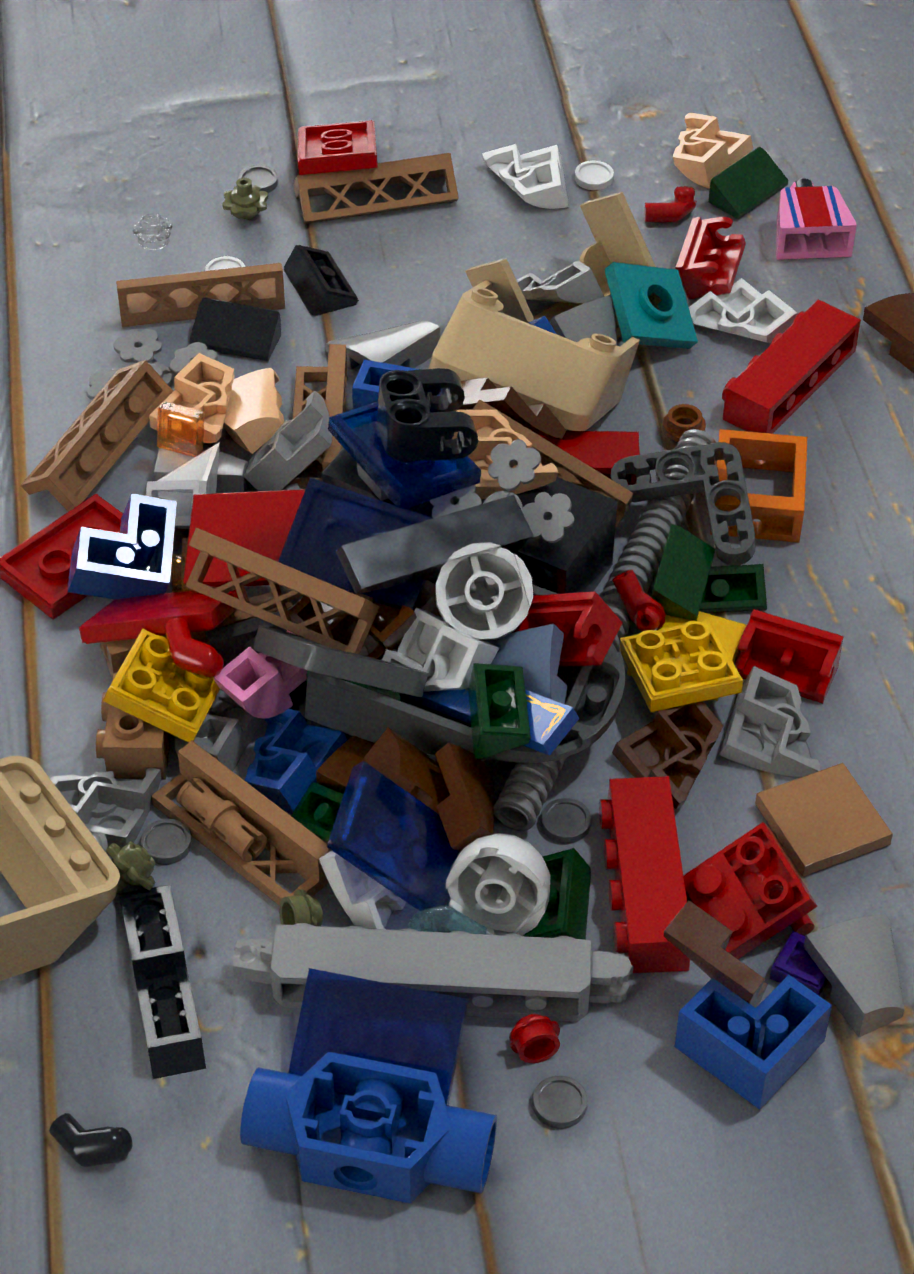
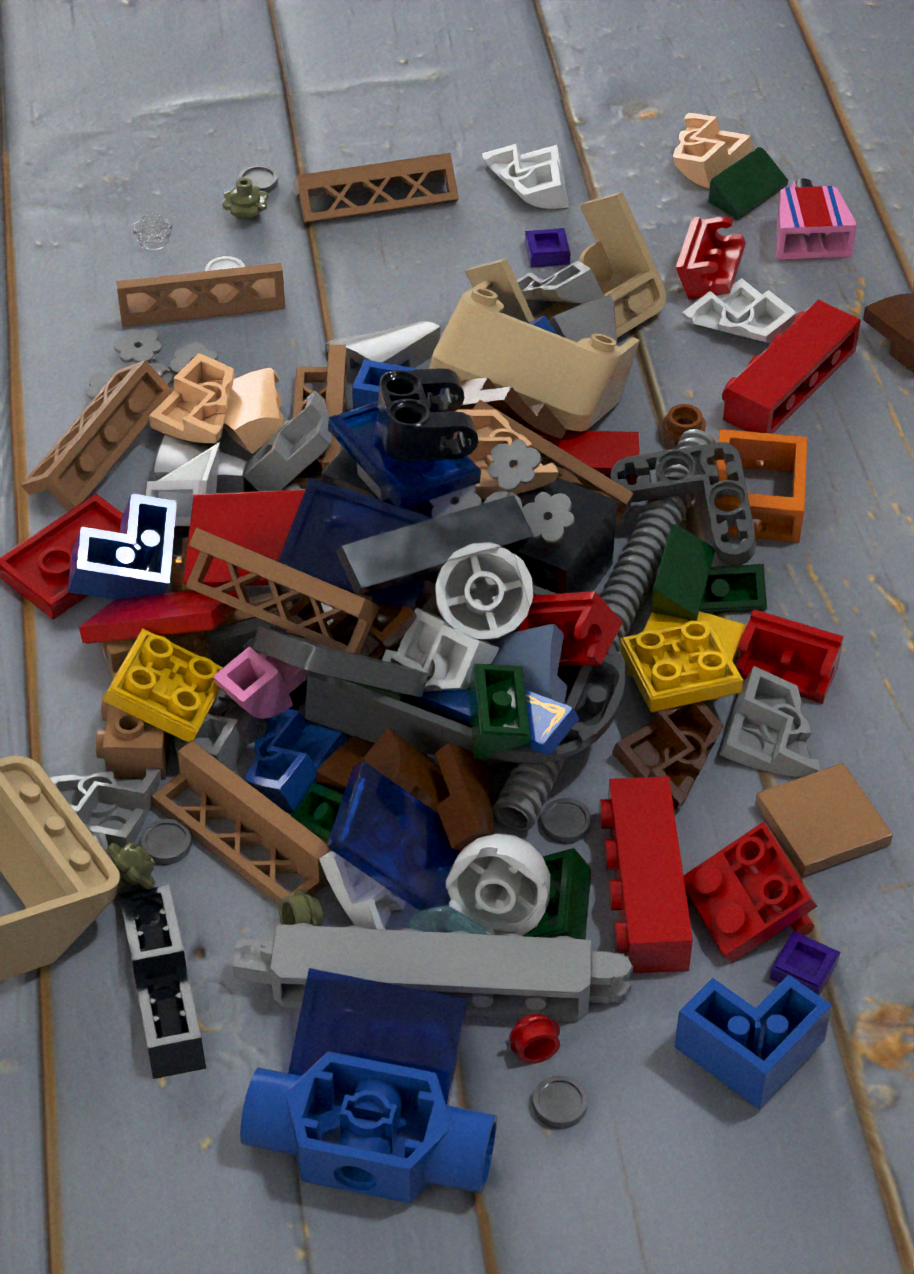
(93, 1145): black arm -> none
(180, 429): clear orange tile -> none
(190, 653): red arm -> none
(221, 819): medium nougat pin -> none
(236, 328): black slope -> none
(318, 280): black slope -> none
(337, 147): red tile -> none
(547, 247): none -> dark purple tile
(594, 175): white piece -> none
(638, 318): teal piece -> none
(641, 607): red arm -> none
(674, 210): red arm -> none
(705, 944): reddish brown slope -> none
(861, 968): light grey slope -> none

